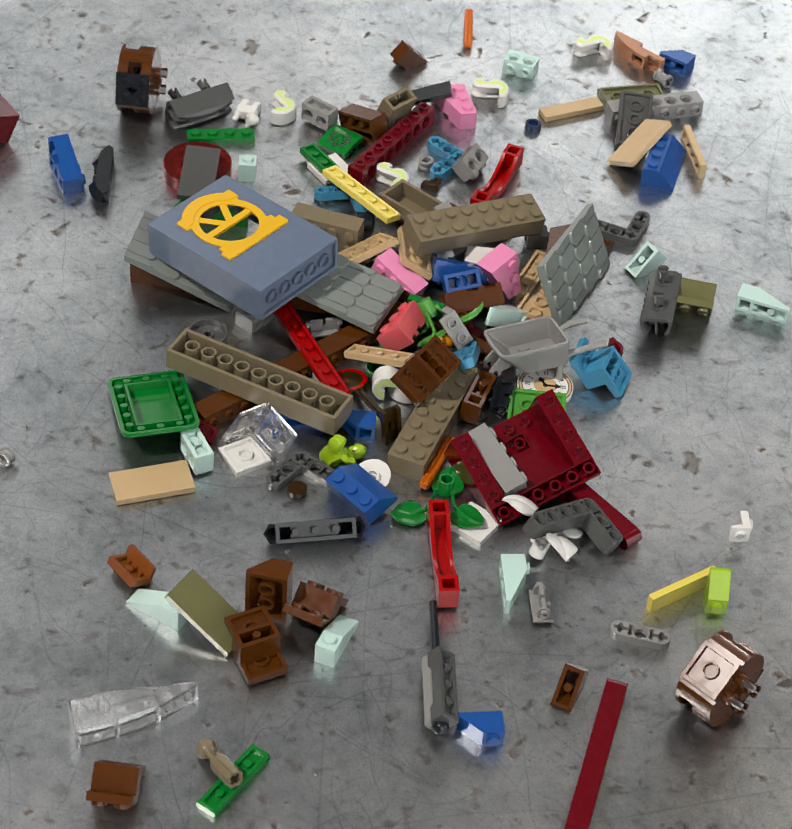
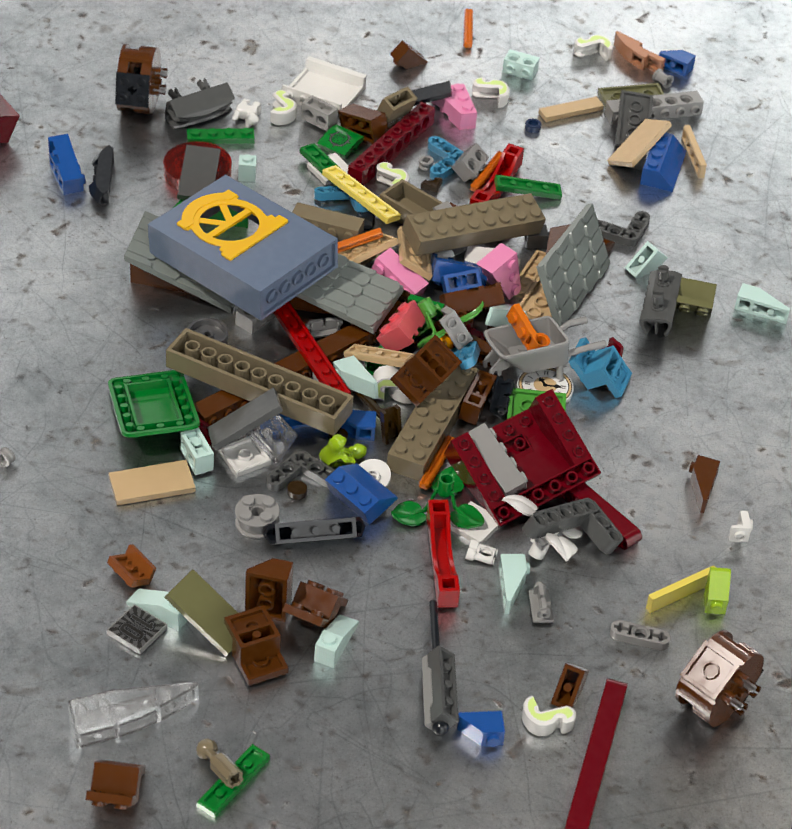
(137, 629): none -> tile
(245, 419): none -> dark grey tile
(254, 515): none -> light grey wheel
(327, 82): none -> white panel
(356, 376): none -> light aqua slope
(359, 240): none -> orange axle
(474, 549): none -> white piece
(486, 172): none -> orange axle
(525, 329): none -> orange plate
(527, 186): none -> green tile
(547, 721): none -> white animal
(703, 477): none -> reddish brown slope

